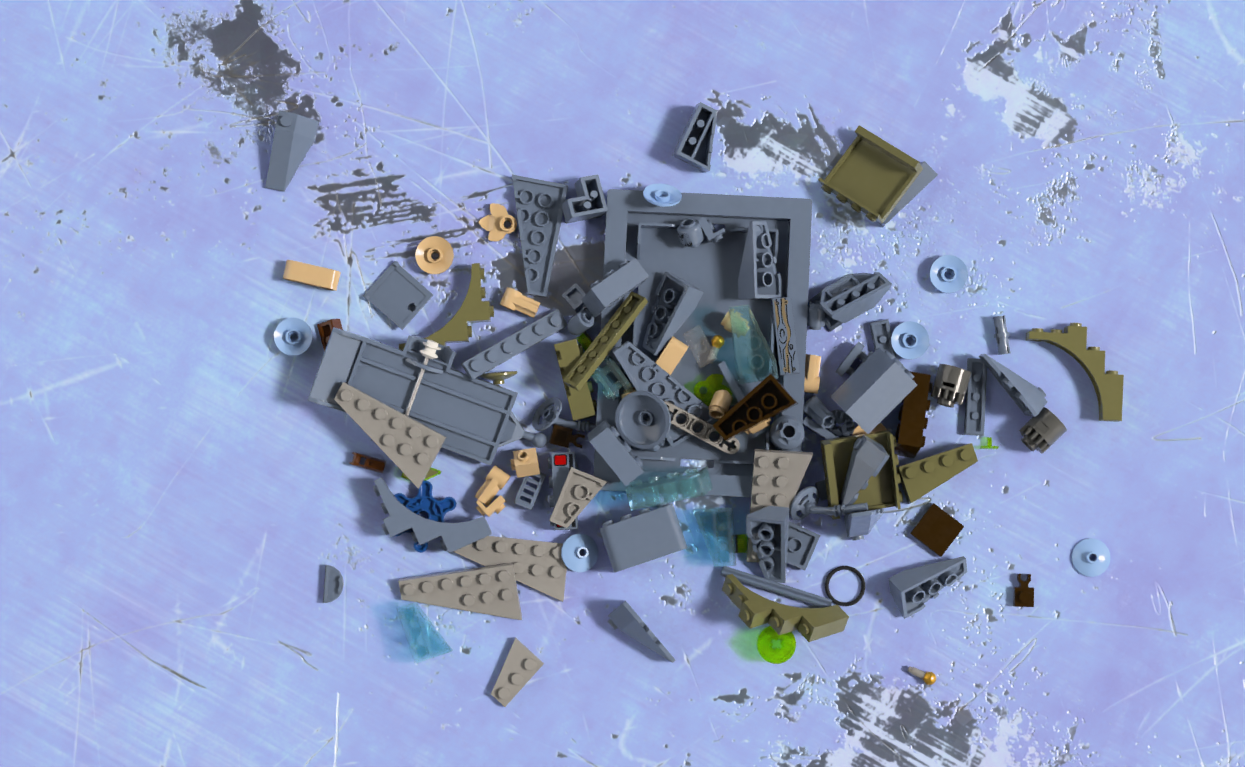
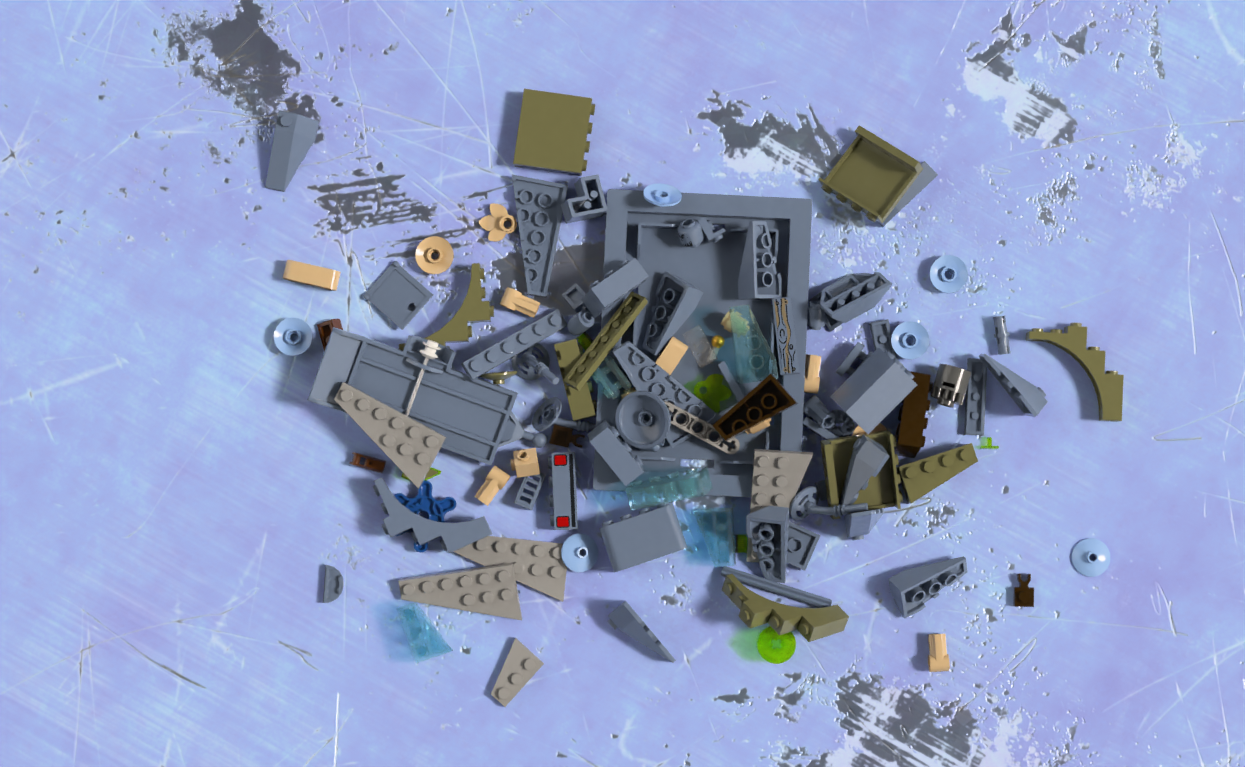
(496, 506): tan bracket -> none
(539, 364): none -> sand blue dish
(553, 131): none -> olive panel
(575, 496): light grey wing -> none
(697, 138): sand blue wedge -> none
(720, 404): tan brick -> none
(779, 439): sand blue piece -> none
(862, 585): black tyre -> none
(928, 677): piece -> none
(937, 529): dark brown tile -> none
(938, 659): none -> tan piece
(1042, 431): dark grey gear -> none

